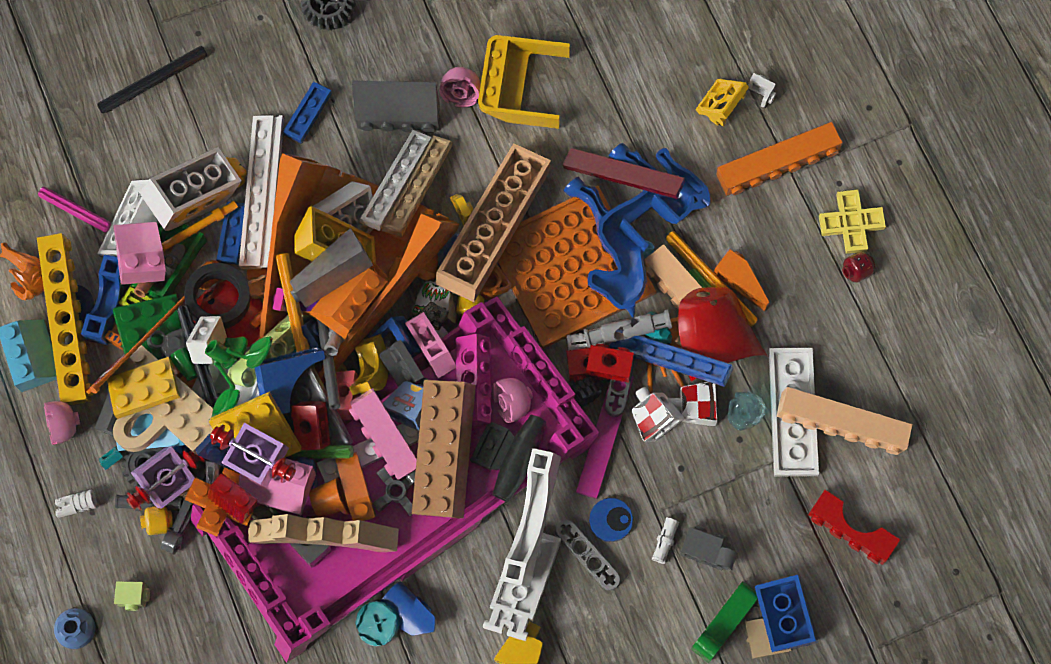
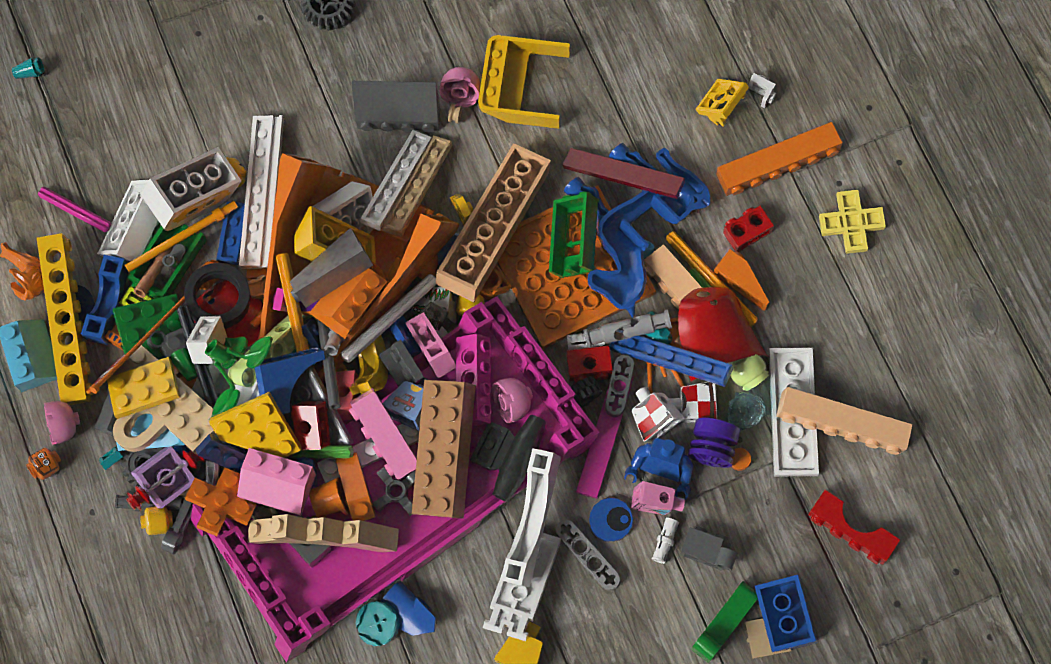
(30, 68): none -> teal cone
(43, 463): none -> orange head
(76, 503): white hinge -> none
(84, 632): medium blue piece -> none
(131, 595): yellowish green brick -> none
(139, 253): bright pink slope -> none
(151, 79): black axle -> none
(232, 498): red brick -> none
(254, 454): lavender brick -> none
(307, 112): blue plate -> none
(388, 318): none -> white axle
(455, 113): none -> tan bush
(584, 262): none -> green door
(597, 367): red brick -> none
(647, 498): none -> bright pink torso
(665, 460): none -> blue torso
(714, 442): none -> dark purple wheel
(741, 459): none -> orange tile
(749, 372): none -> yellowish green piece
(751, 232): none -> red brick
(858, 267): dark red head -> none

